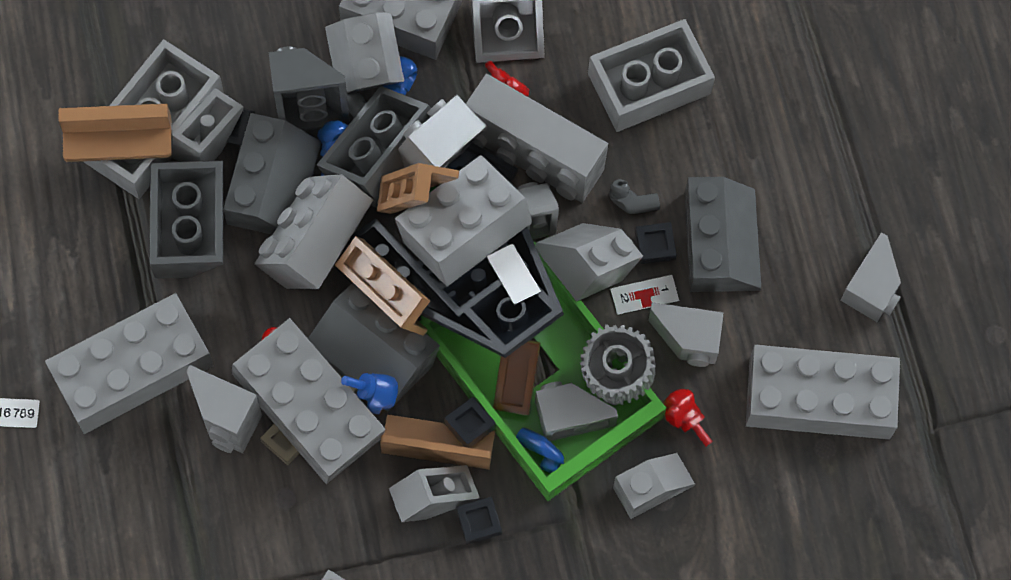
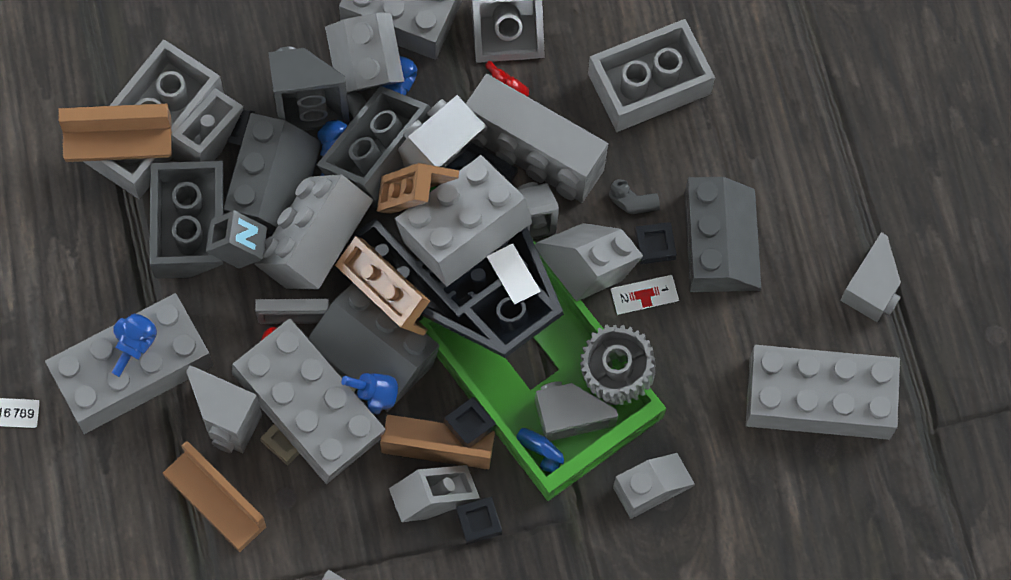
(135, 337): none -> blue piece
(215, 498): none -> medium nougat panel
(236, 239): none -> dark grey brick
(298, 310): none -> light grey tile
(517, 379): reddish brown tile -> none
(684, 413): red piece -> none
(688, 332): light grey slope -> none

